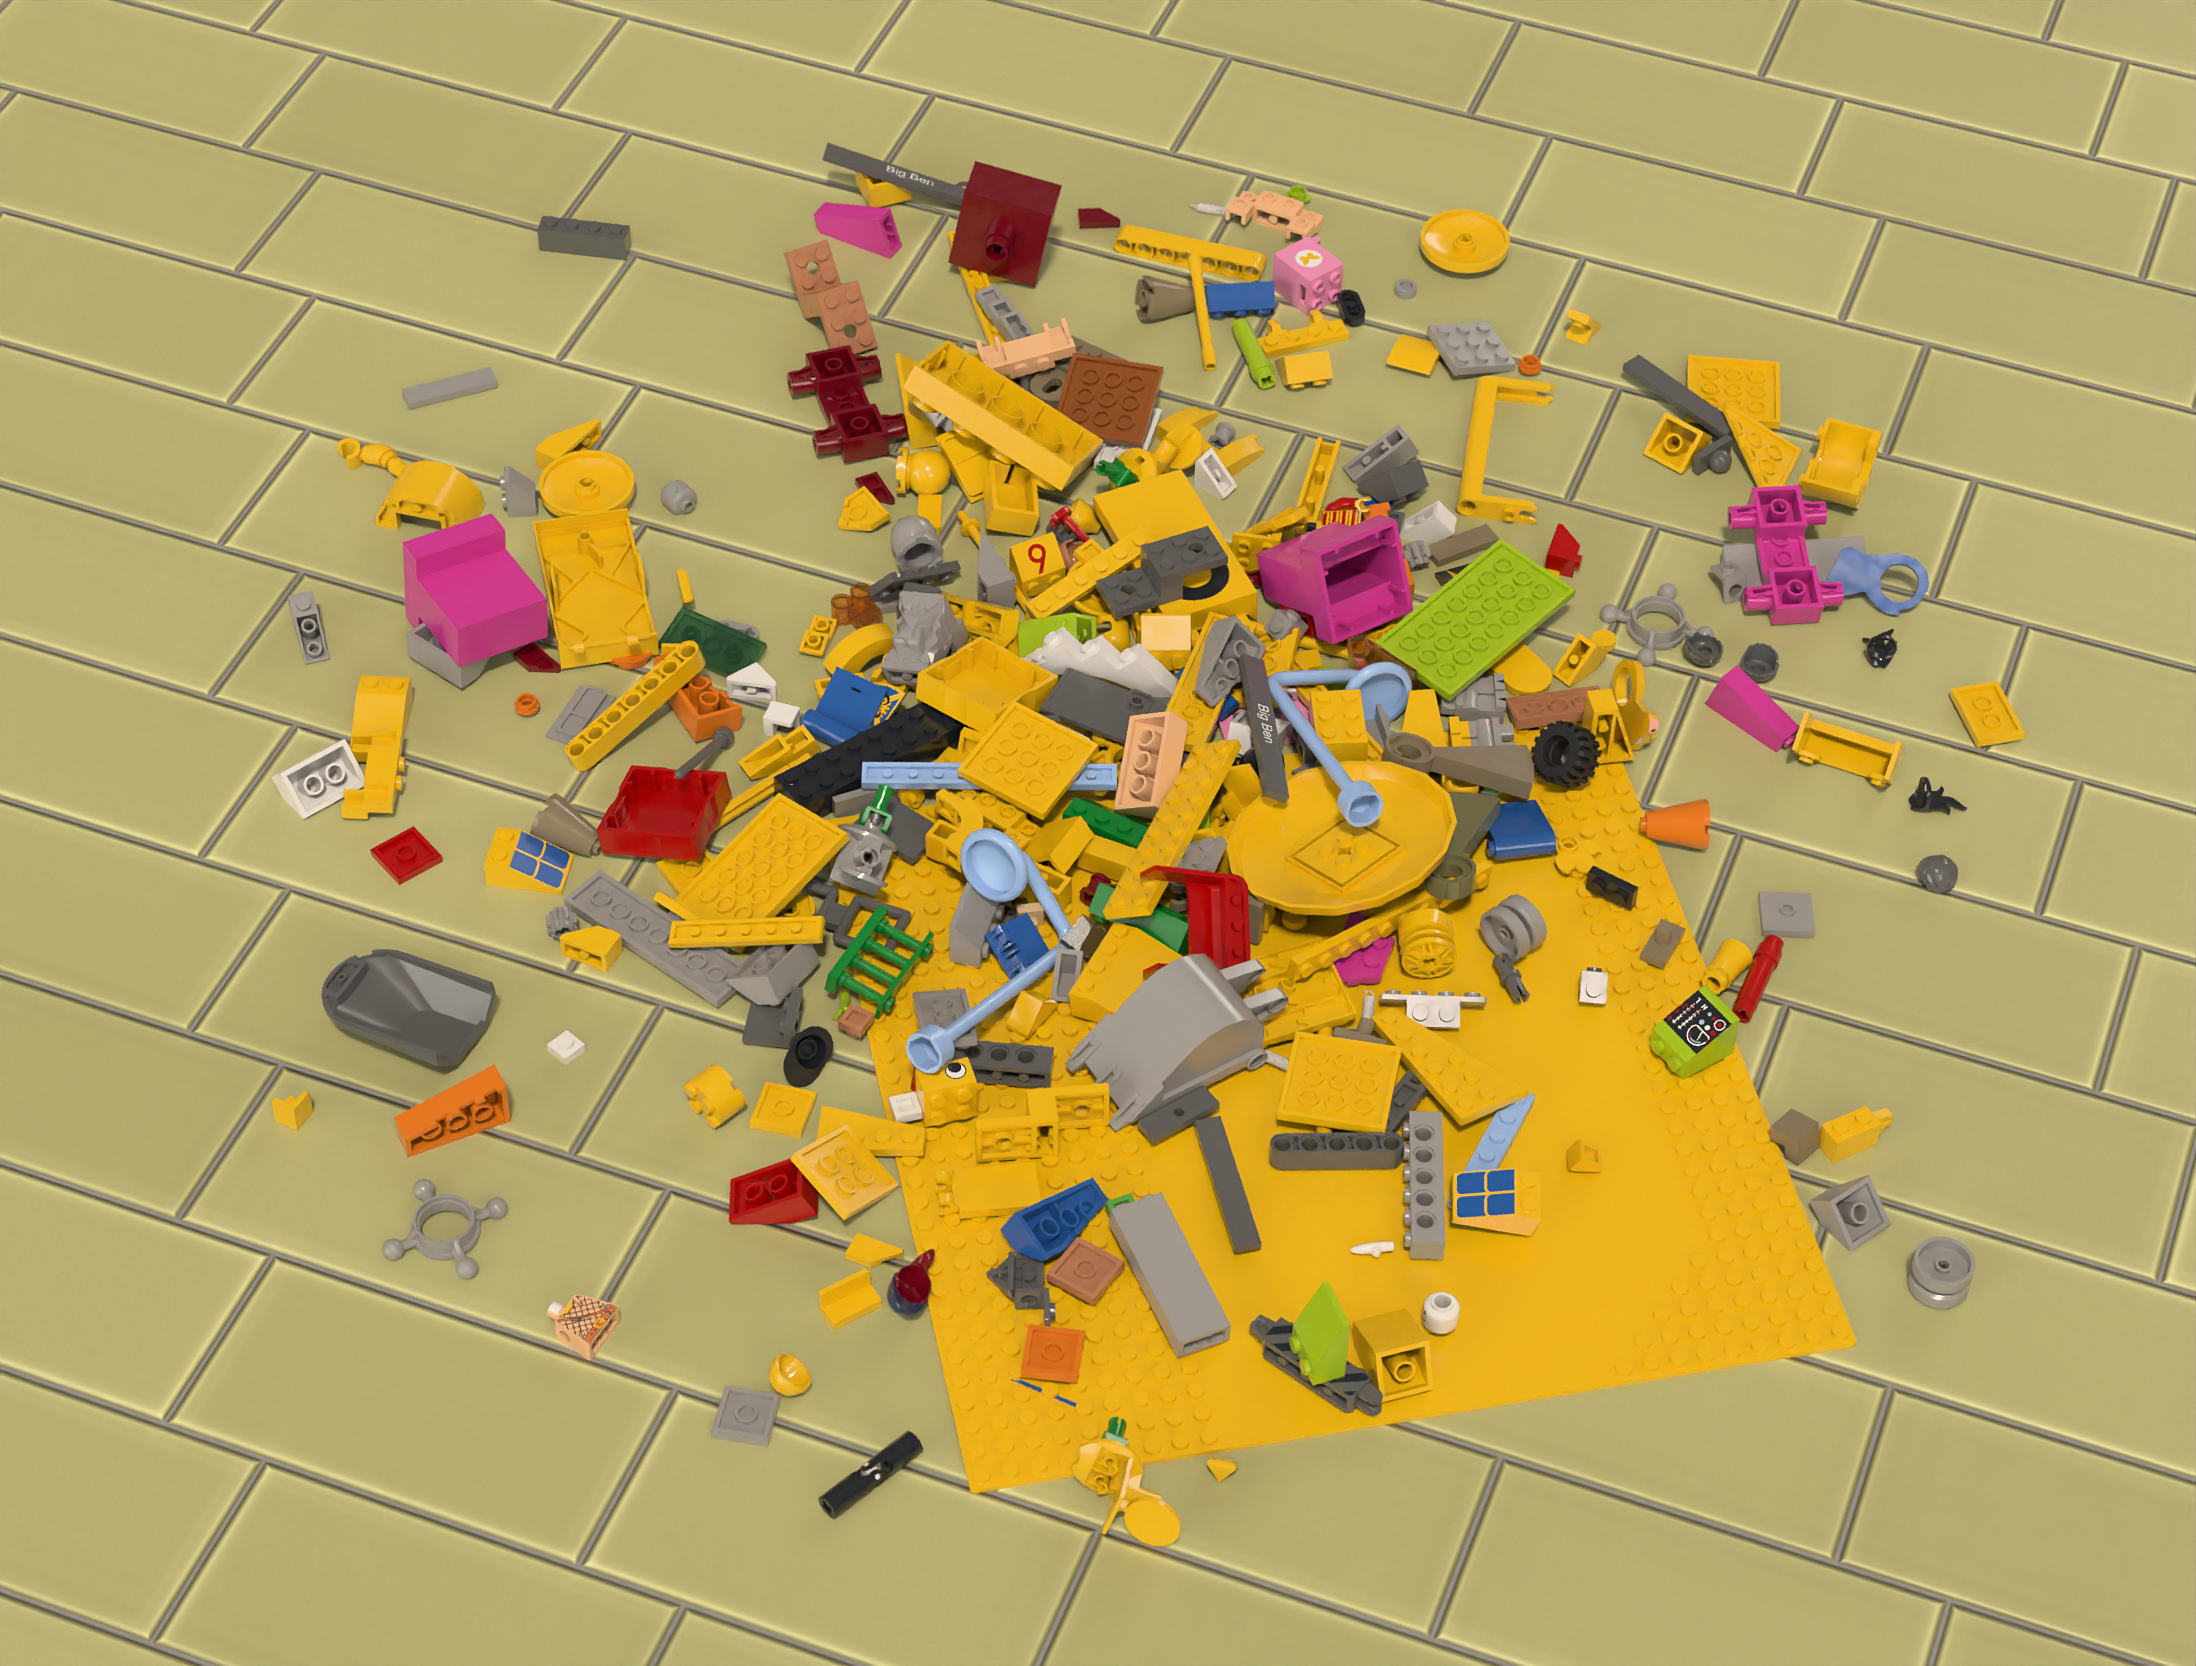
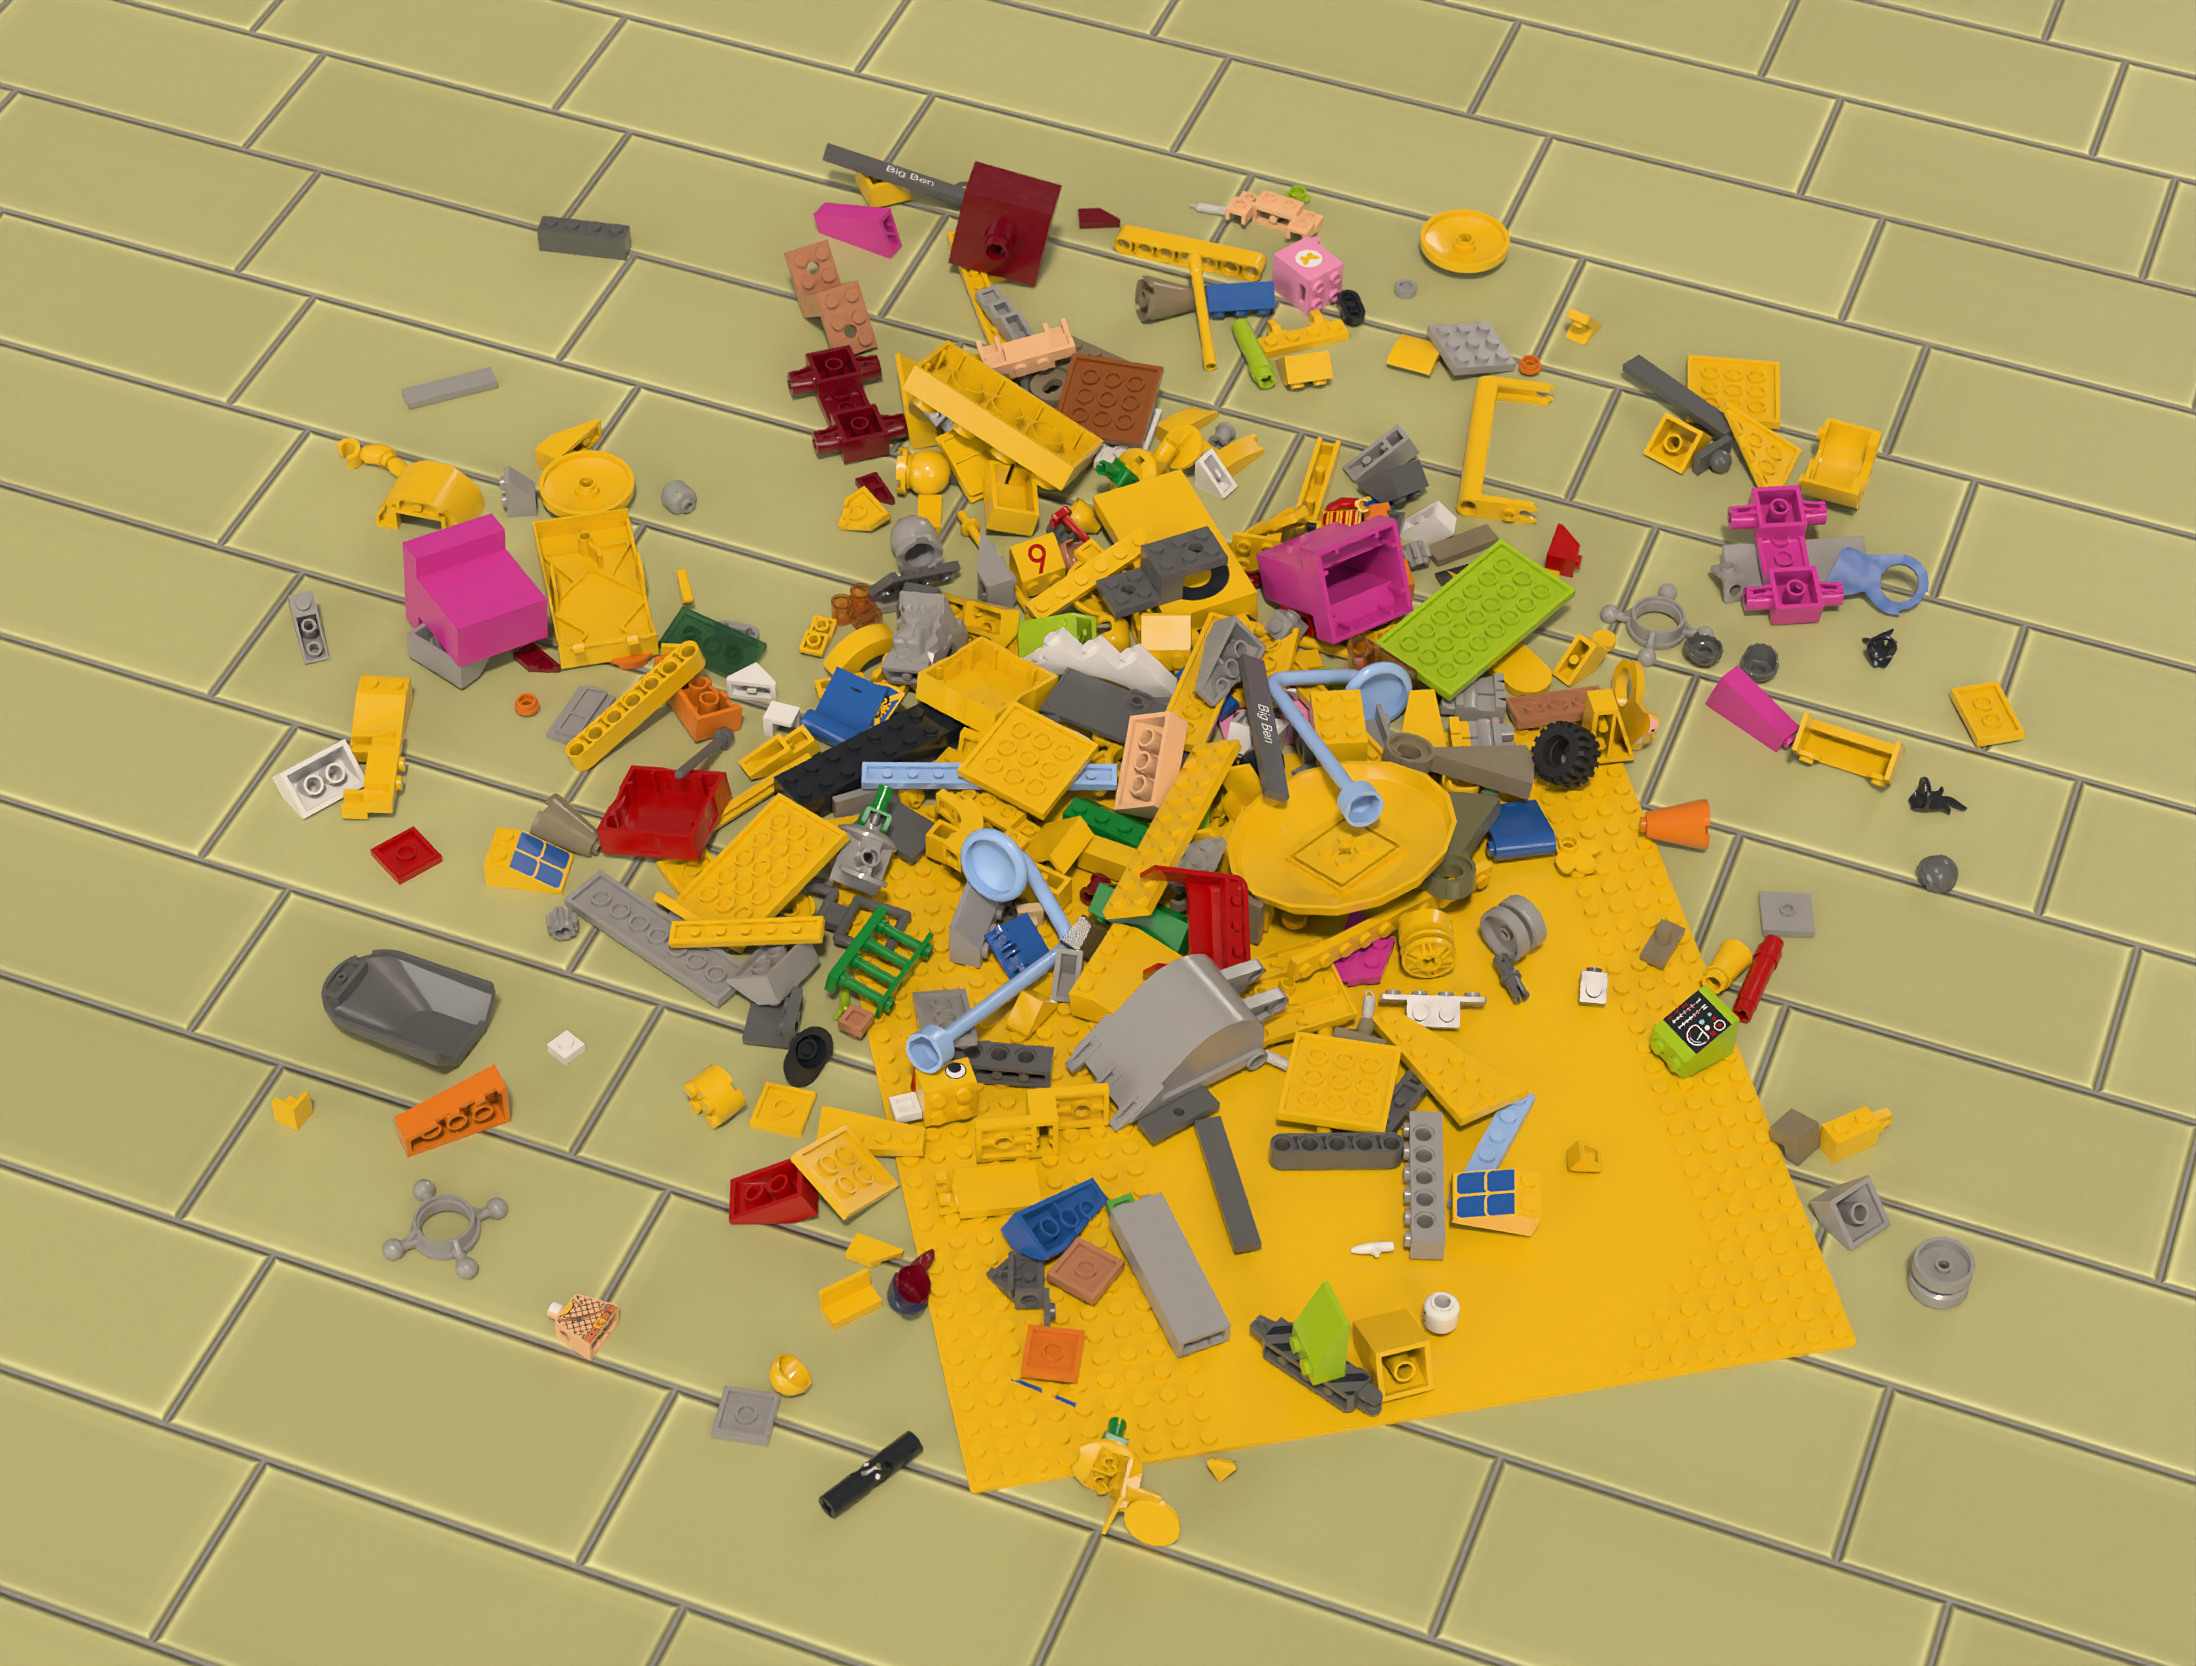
(592, 946): yellow slope -> none
(1612, 888): black plate -> none

